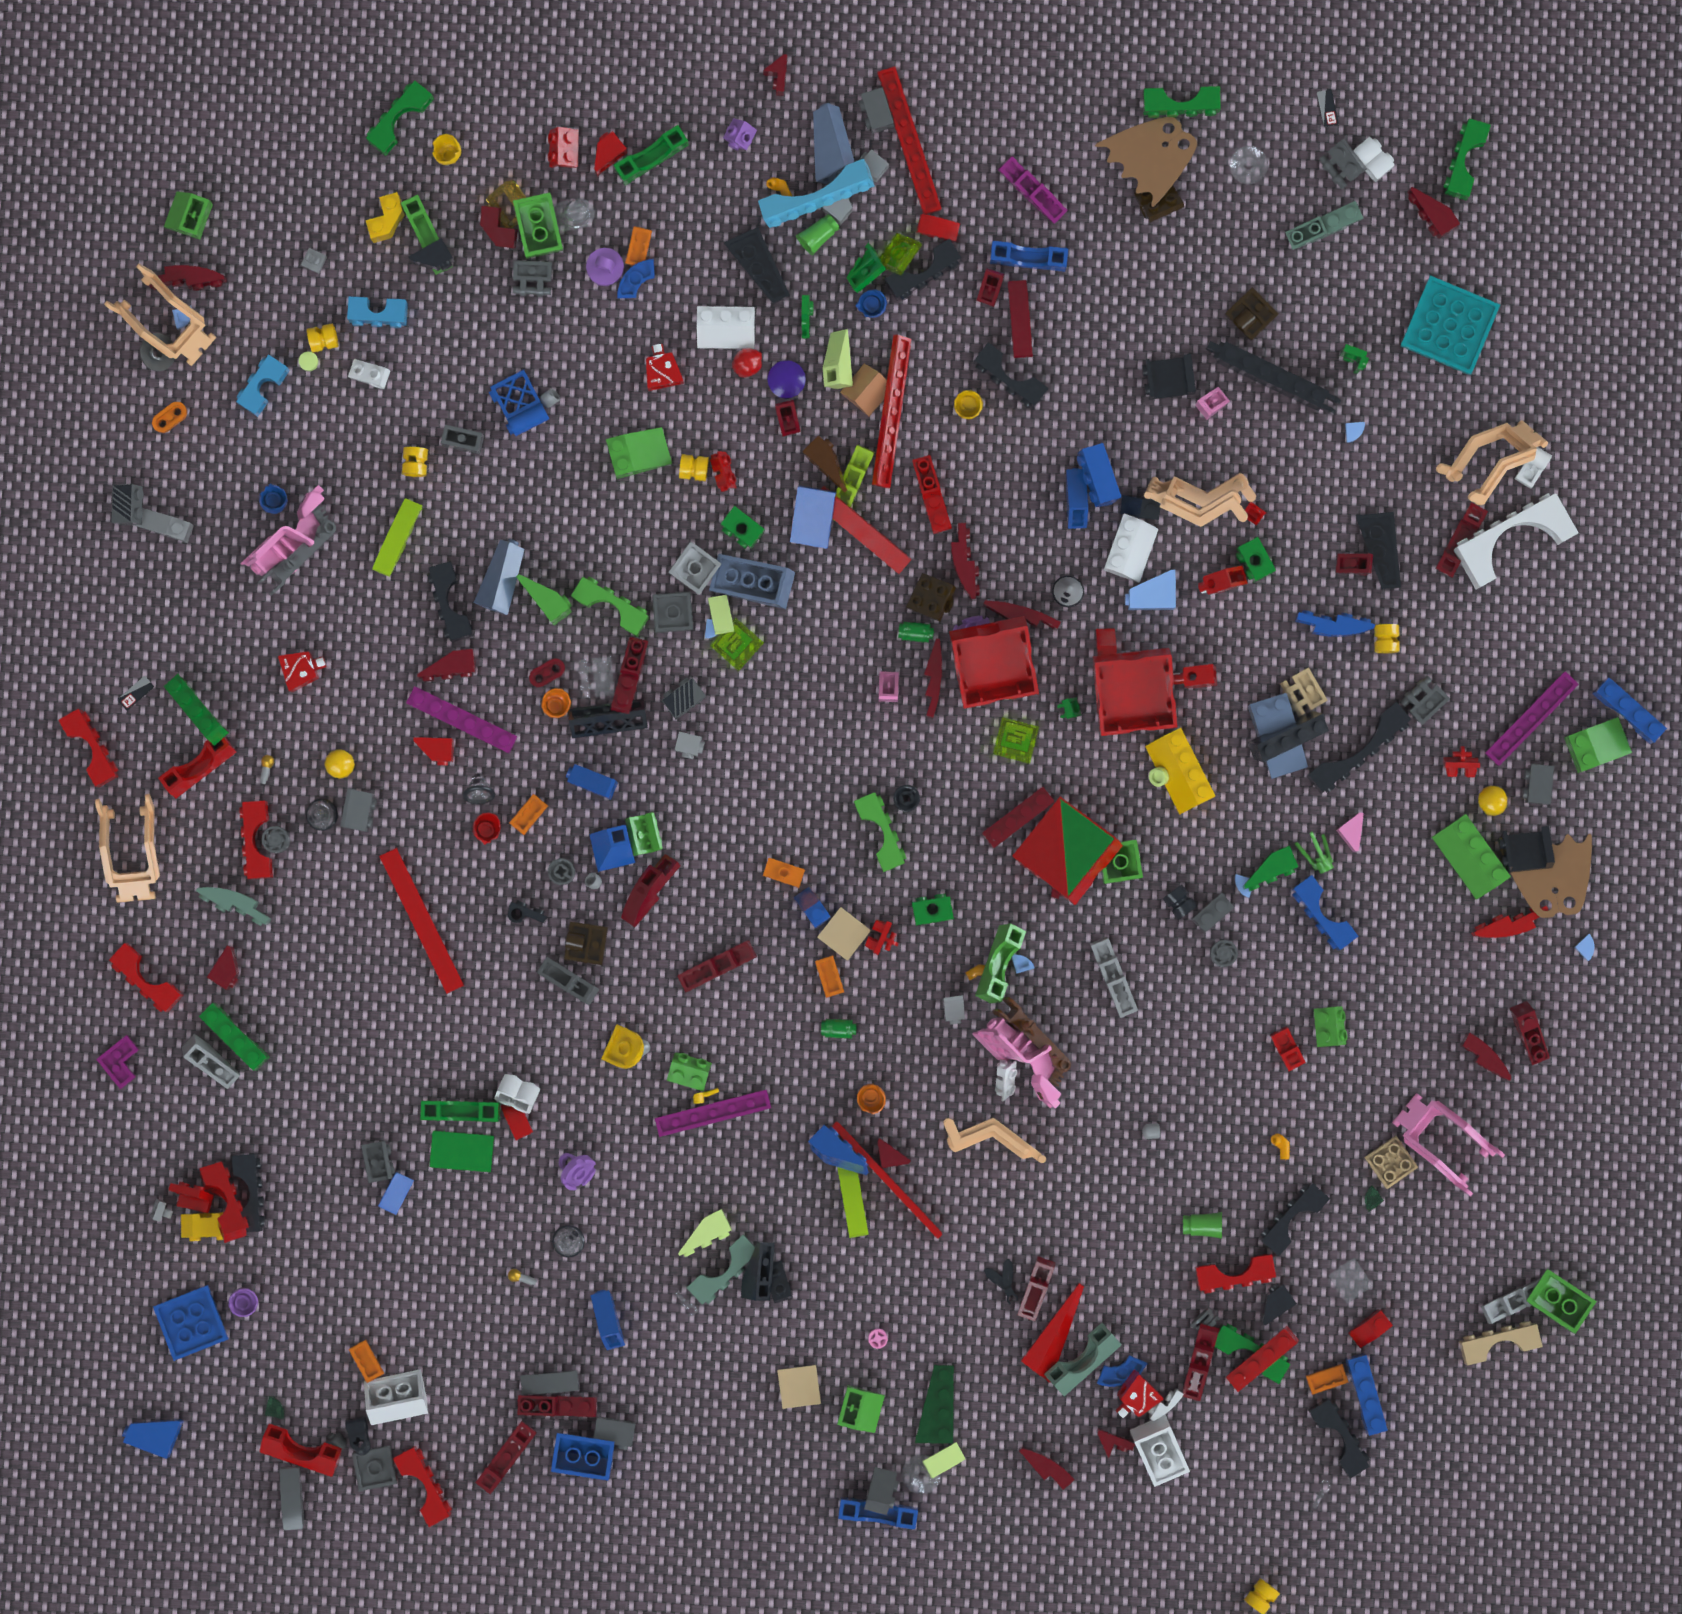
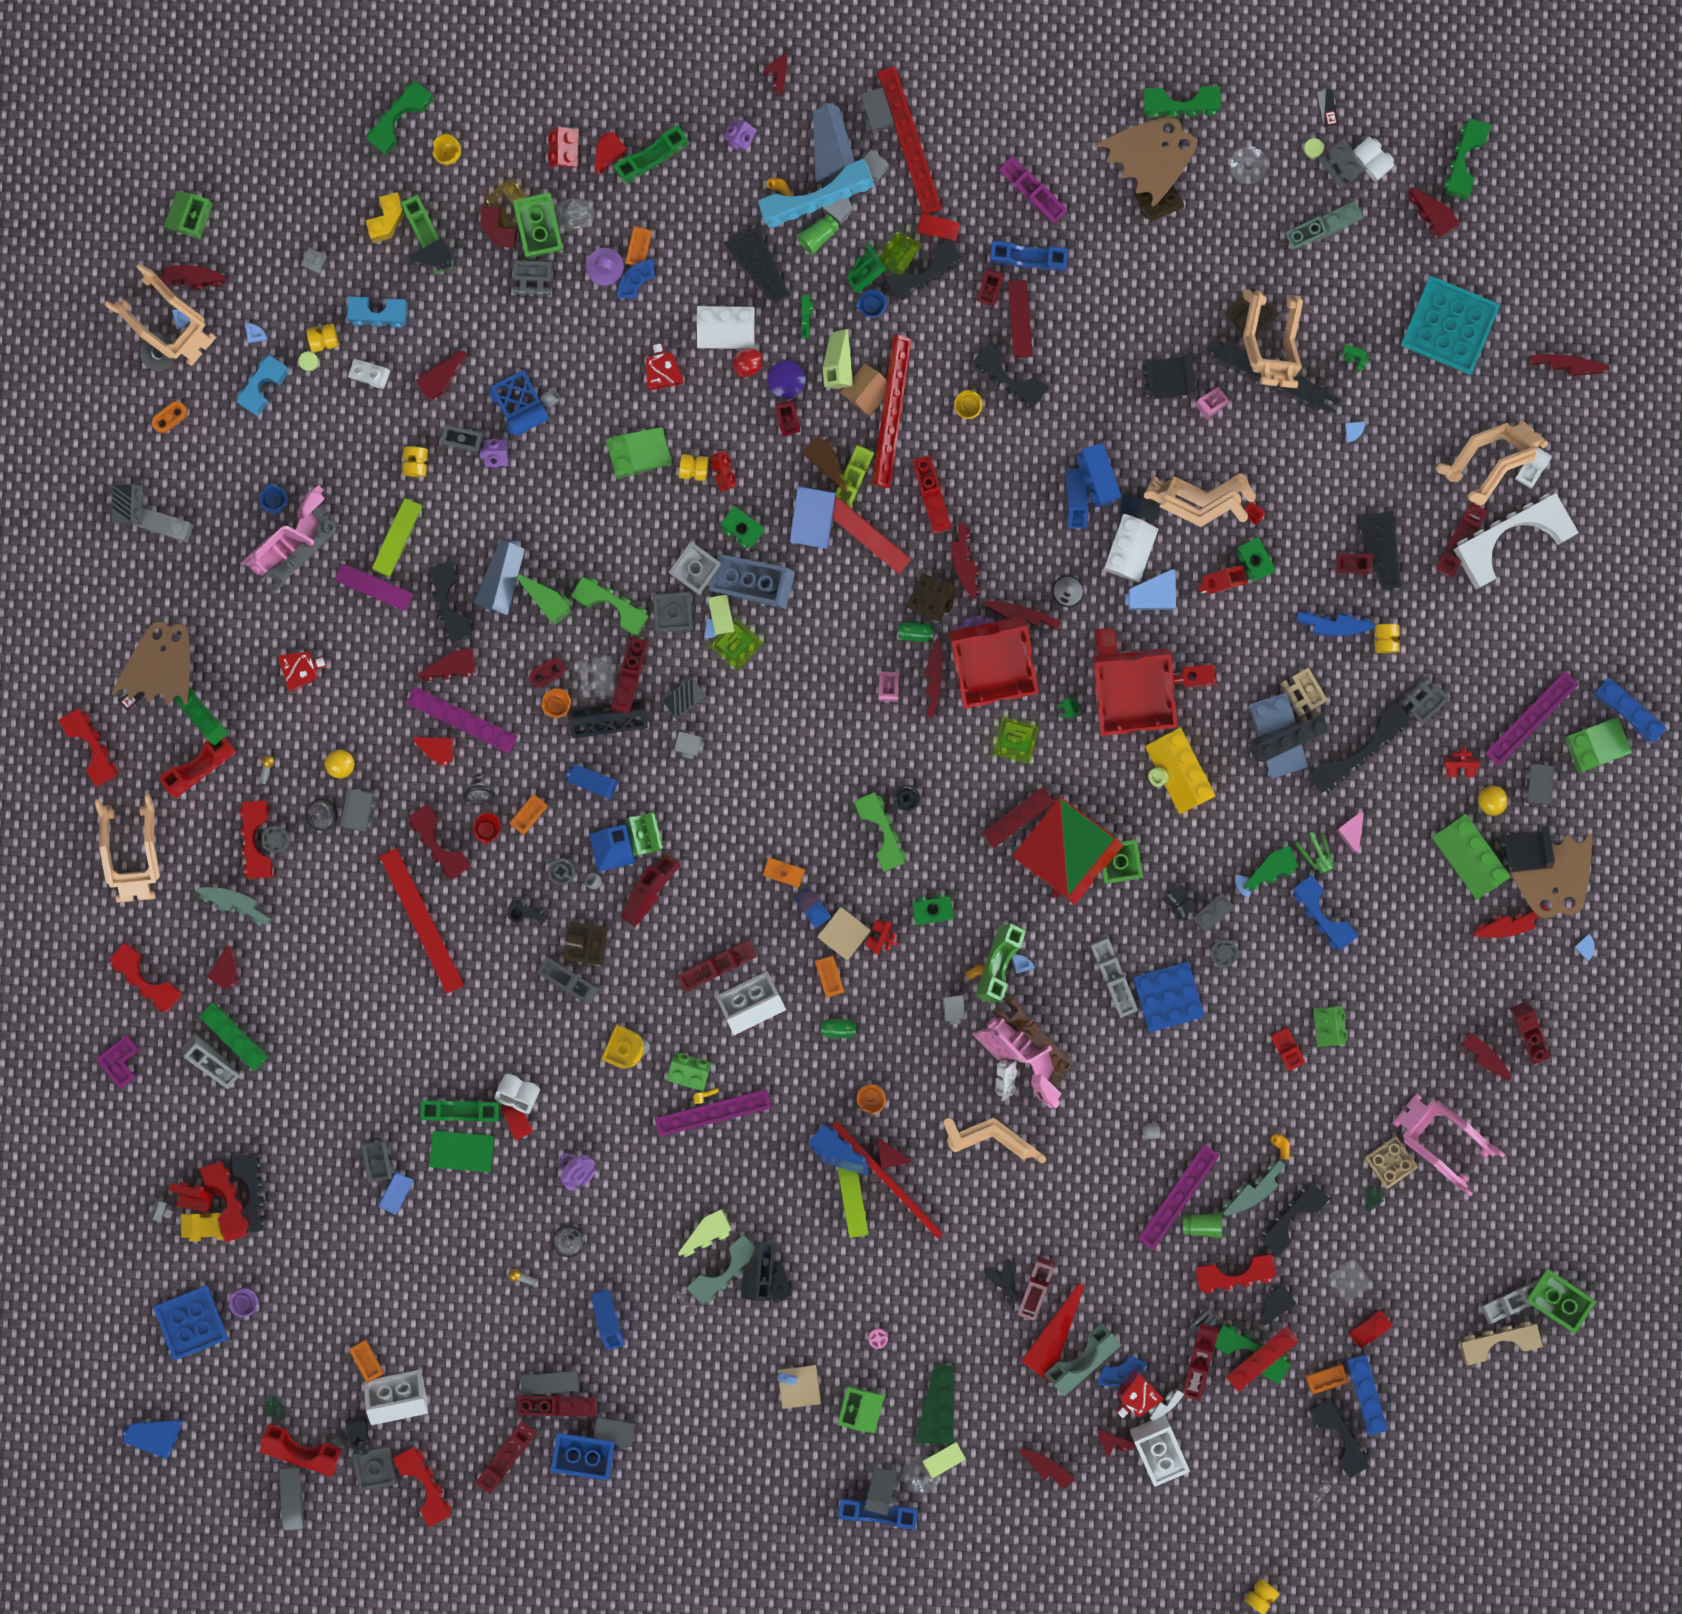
(158, 671): none -> medium nougat piece
(255, 333): none -> light blue tile
(373, 587): none -> magenta slope
(425, 822): none -> dark red arch
(439, 379): none -> dark red slope
(494, 453): none -> medium lavender brick
(750, 1003): none -> white slope
(787, 1378): none -> light blue tile
(1168, 997): none -> blue plate
(1178, 1197): none -> magenta plate
(1249, 1196): none -> sand green slope
(1273, 370): none -> light nougat piece
(1313, 148): none -> yellowish green tile
(1574, 365): none -> dark red slope

